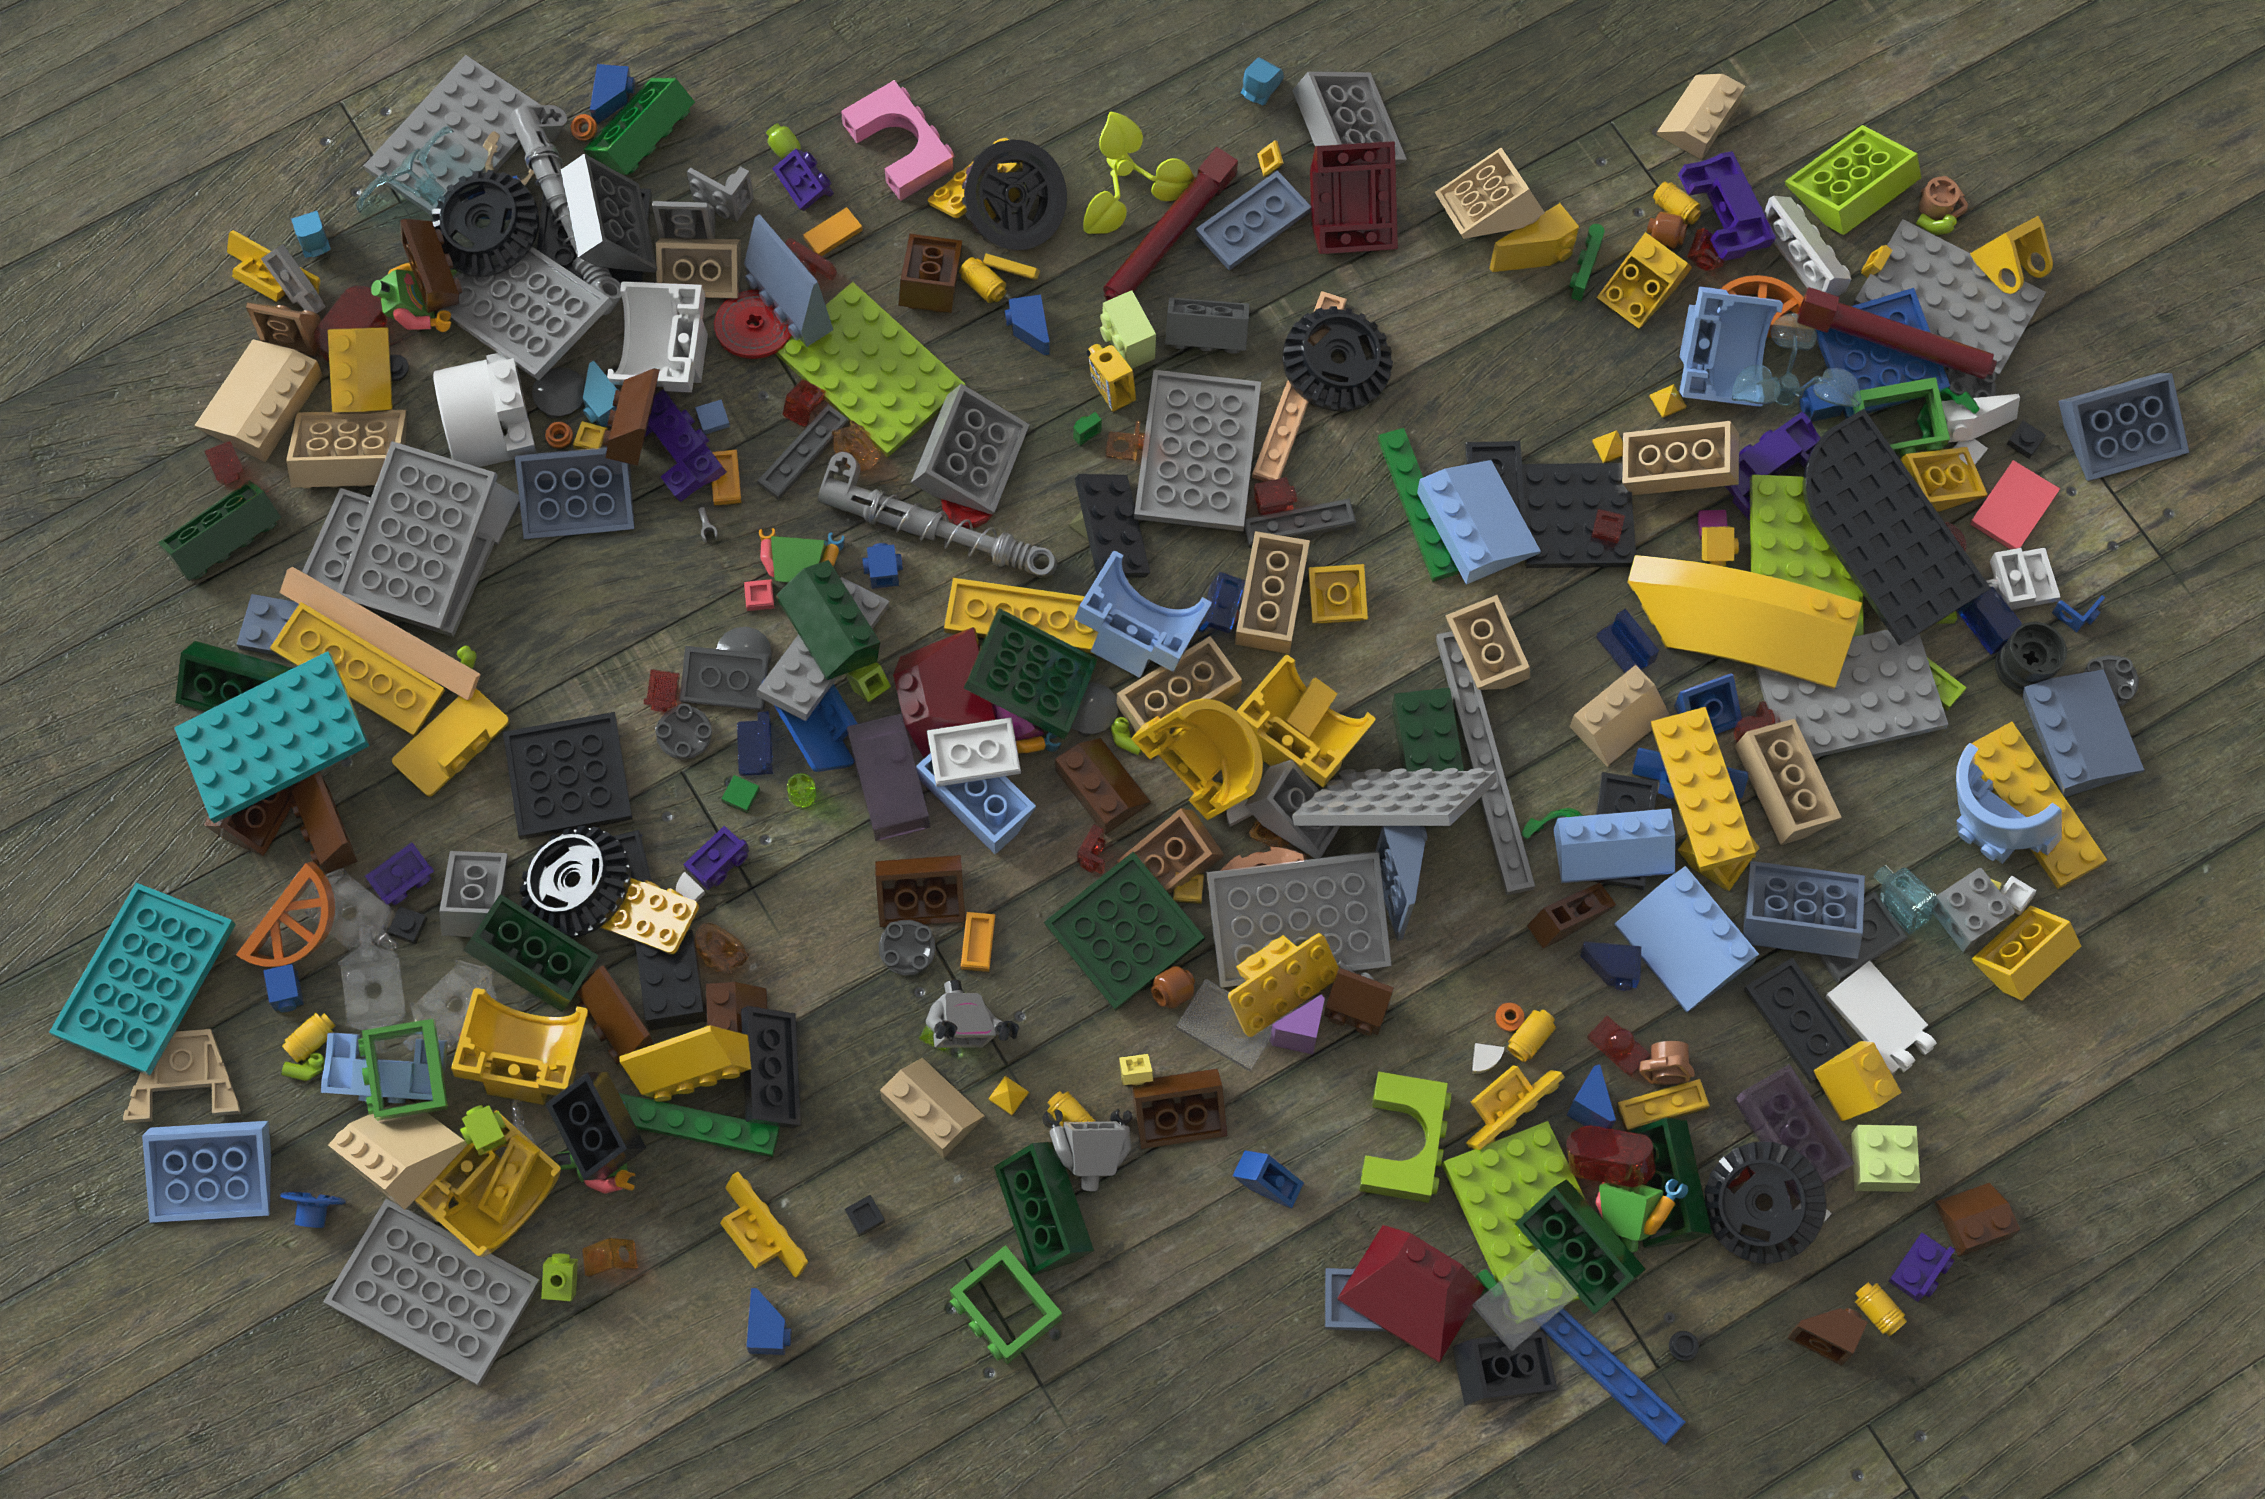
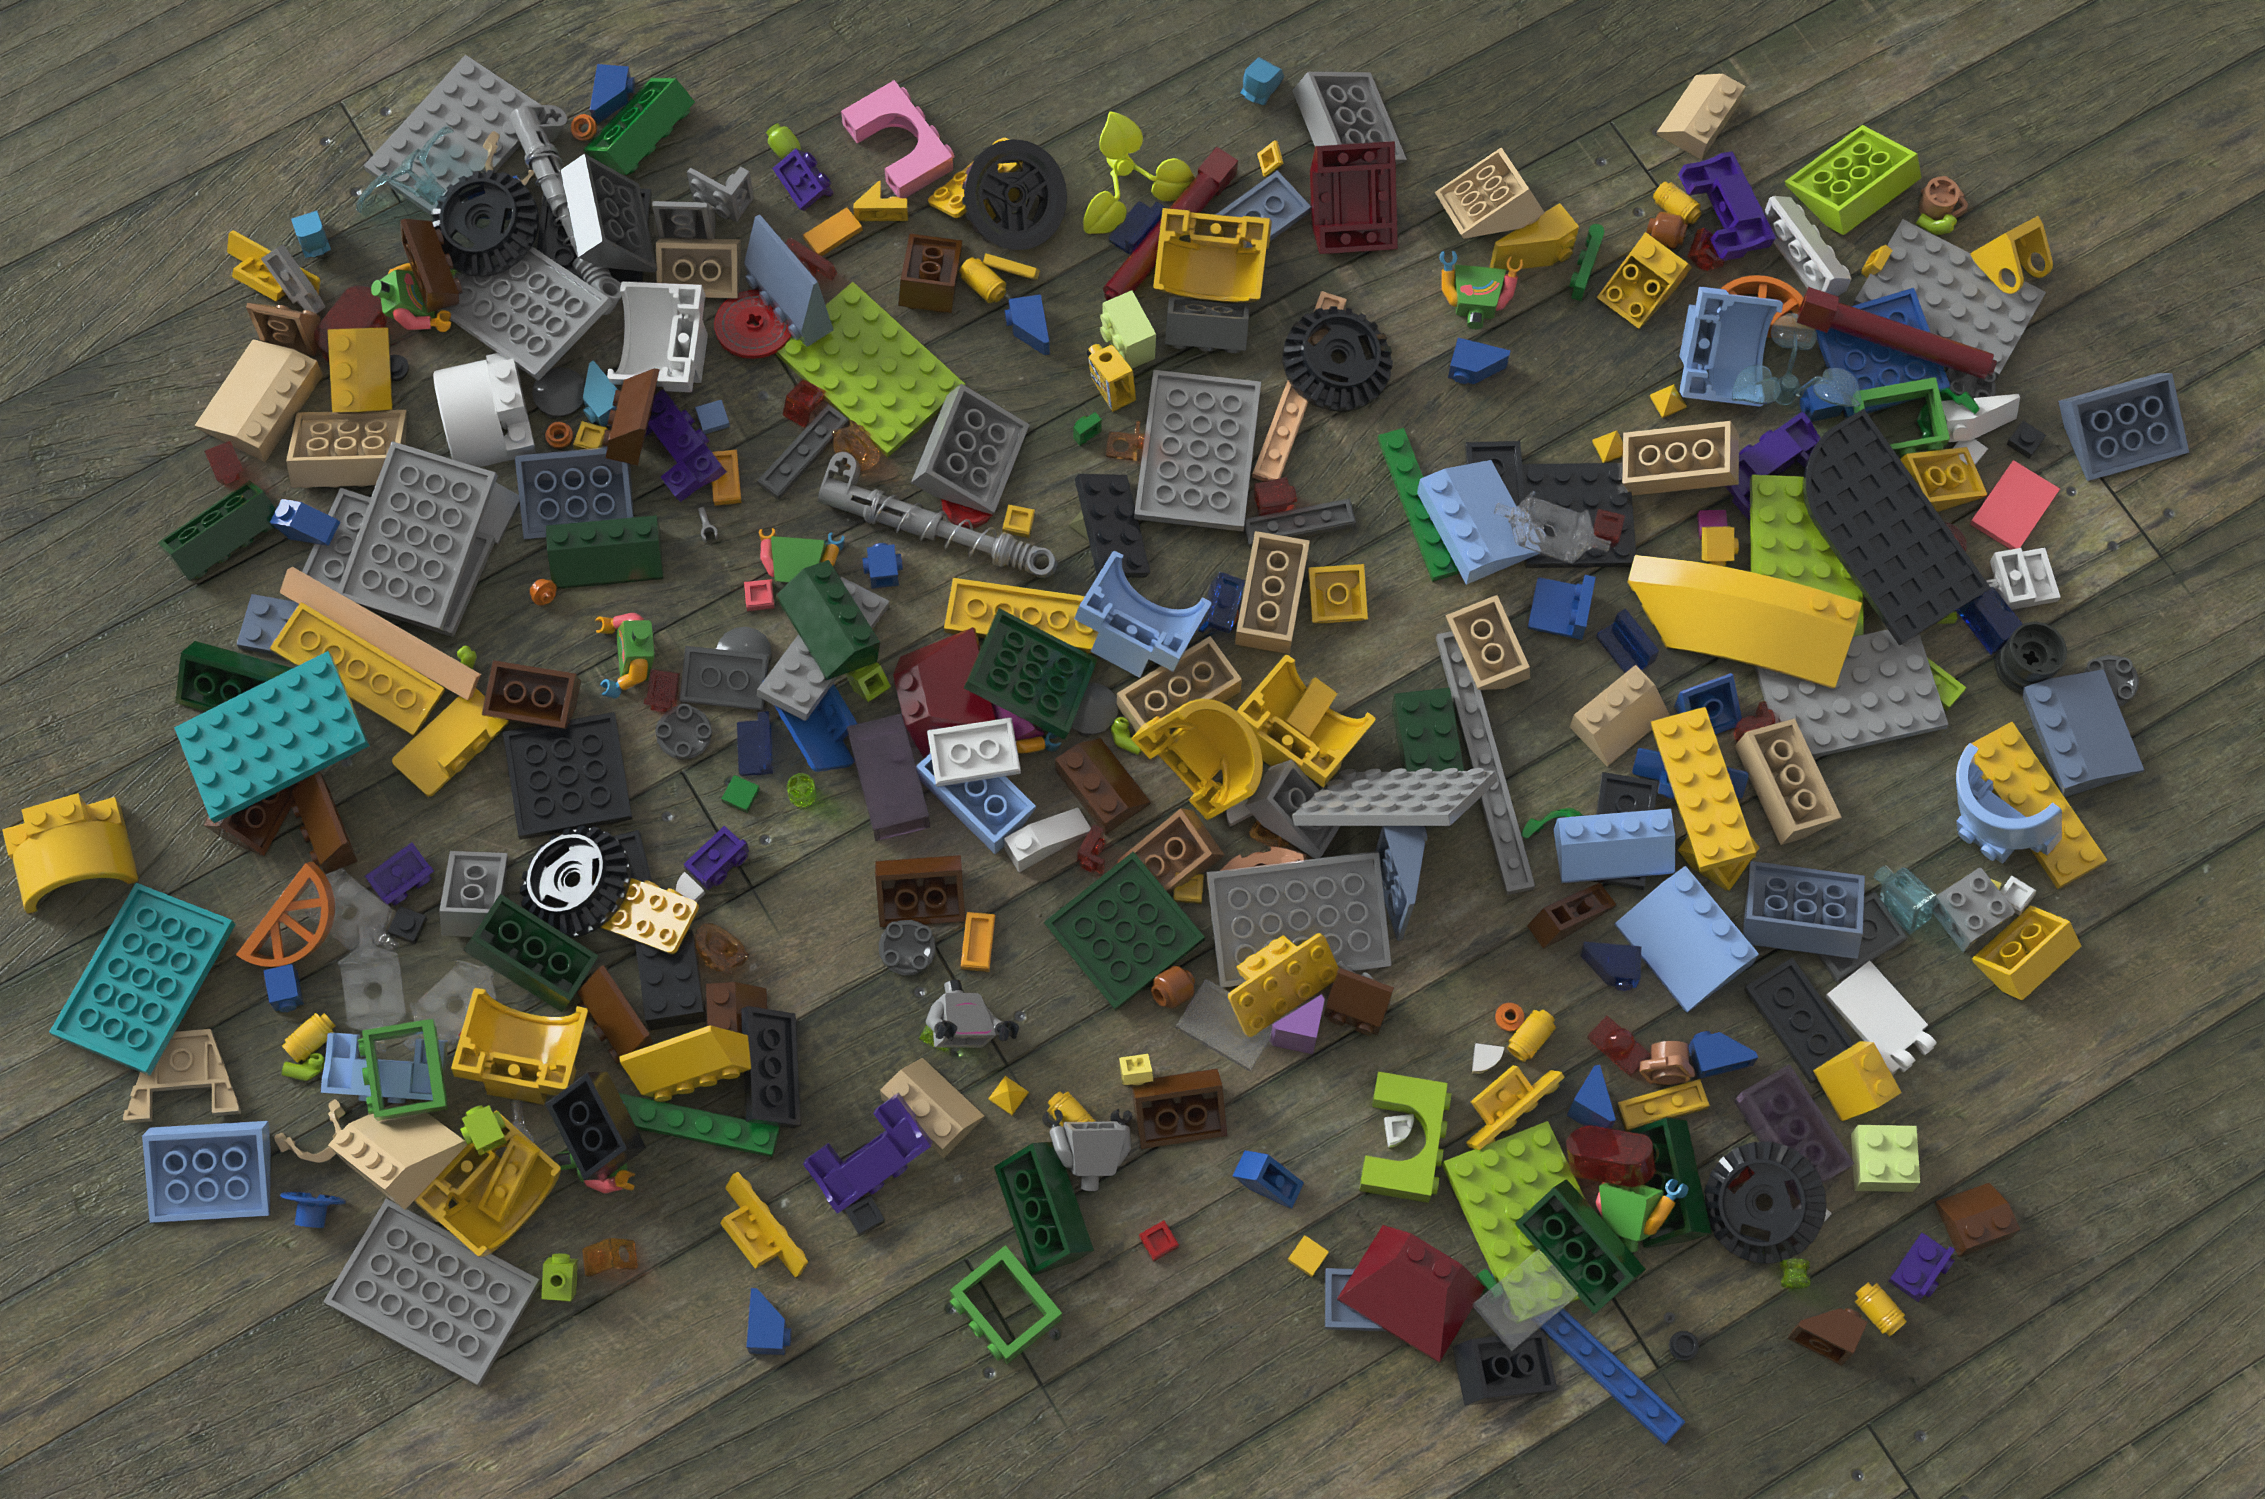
(68, 844): none -> yellow piece
(285, 1143): none -> tan helmet
(304, 523): none -> blue slope
(531, 694): none -> reddish brown slope
(543, 591): none -> orange plate
(604, 552): none -> dark green slope
(634, 651): none -> torso
(873, 1163): none -> dark purple bracket
(874, 208): none -> yellow slope
(1018, 521): none -> yellow tile
(1045, 838): none -> white slope
(1136, 226): none -> clear blue panel
(1158, 1240): none -> red tile
(1215, 260): none -> yellow piece
(1308, 1256): none -> yellow tile
(1398, 1128): none -> white tile
(1476, 361): none -> blue slope
(1477, 290): none -> torso
(1561, 607): none -> blue bracket
(1572, 529): none -> clear plate
(1718, 1054): none -> blue slope
(1795, 1273): none -> clear neon green wheel
(2078, 620): blue bracket -> none

